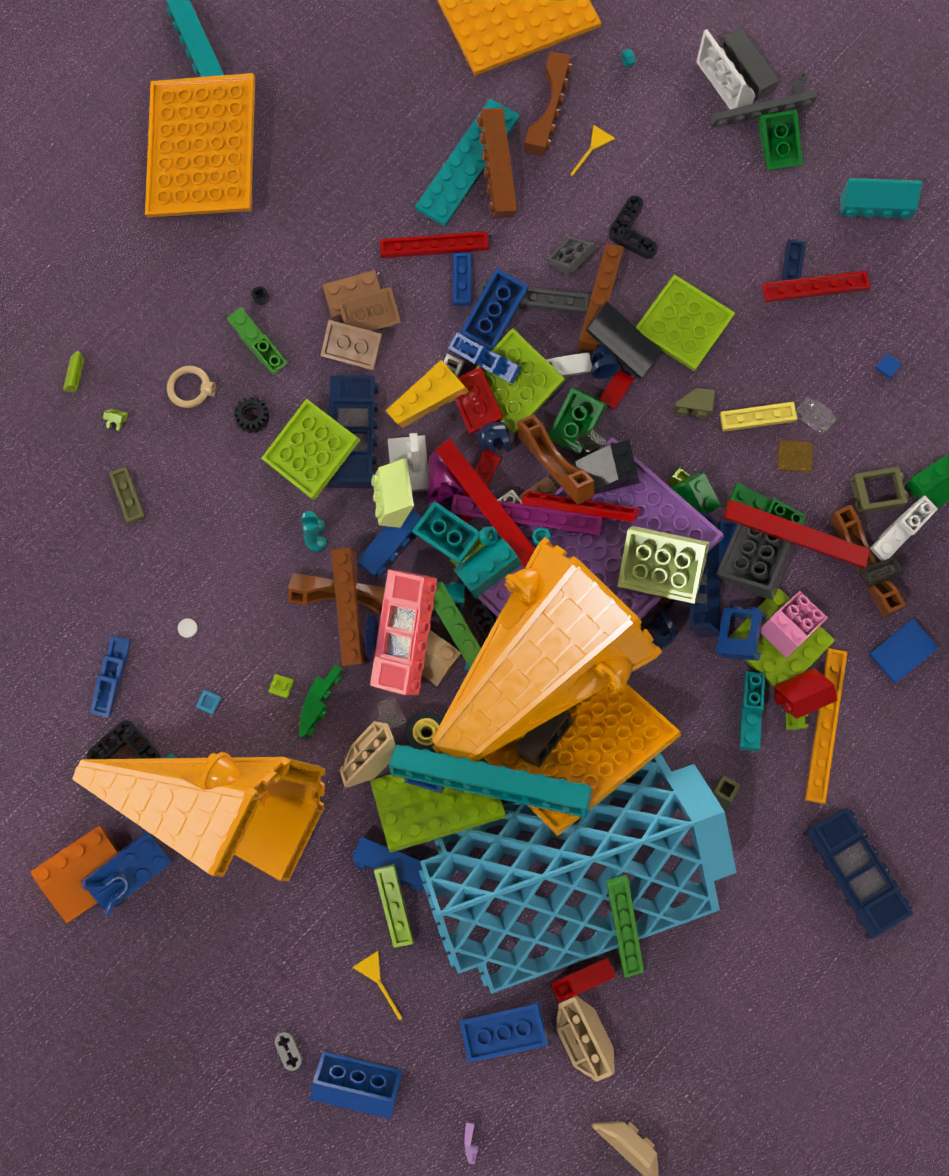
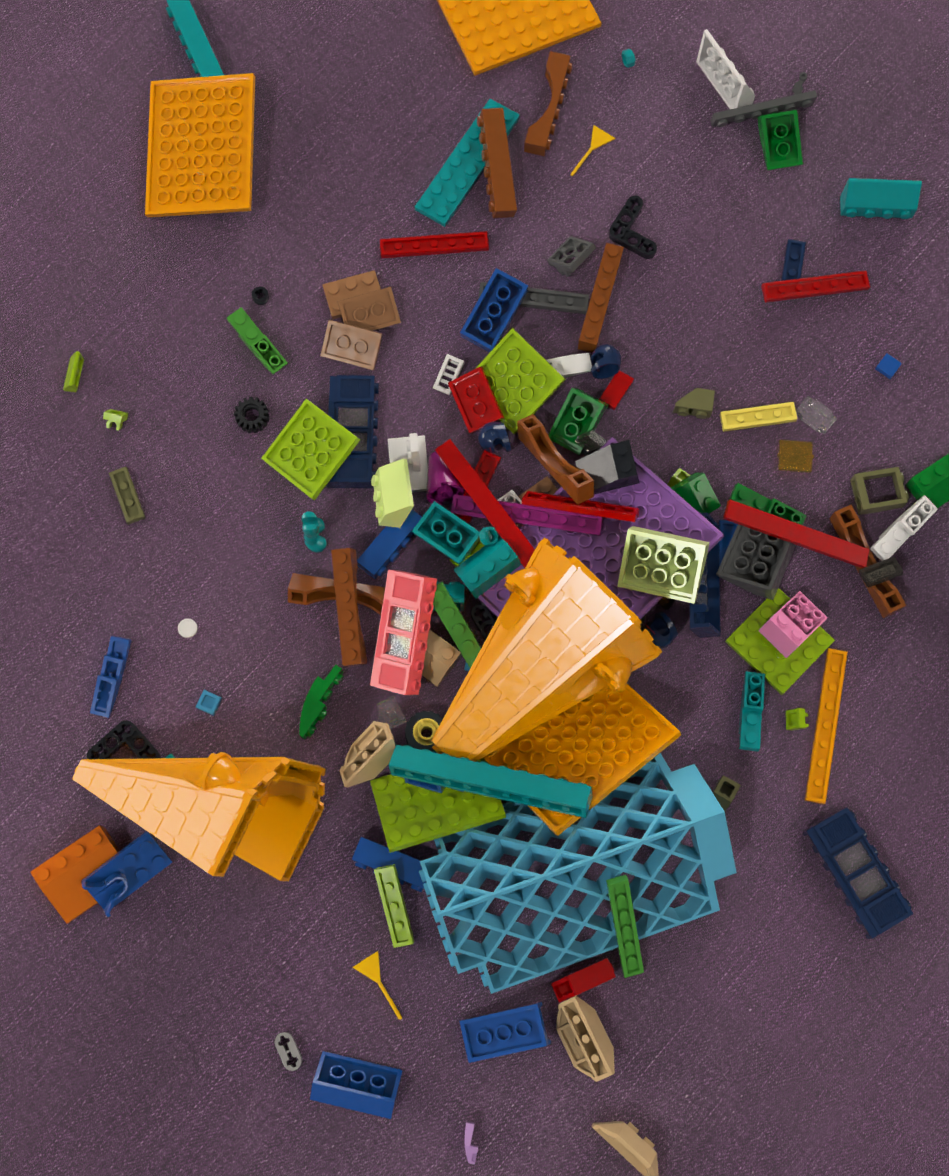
(207, 388): tan piece -> none
(281, 686): lime tile -> none
(372, 629): clear blue tile -> none
(427, 395): yellow wedge -> none
(461, 279): blue tile -> none
(484, 358): blue slope -> none
(540, 533): teal tile -> none
(542, 740): black slope -> none
(622, 340): black slope -> none
(685, 322): lime plate -> none
(740, 648): blue window -> none
(749, 63): dark grey brick -> none
(805, 693): red brick -> none
(903, 651): blue tile -> none

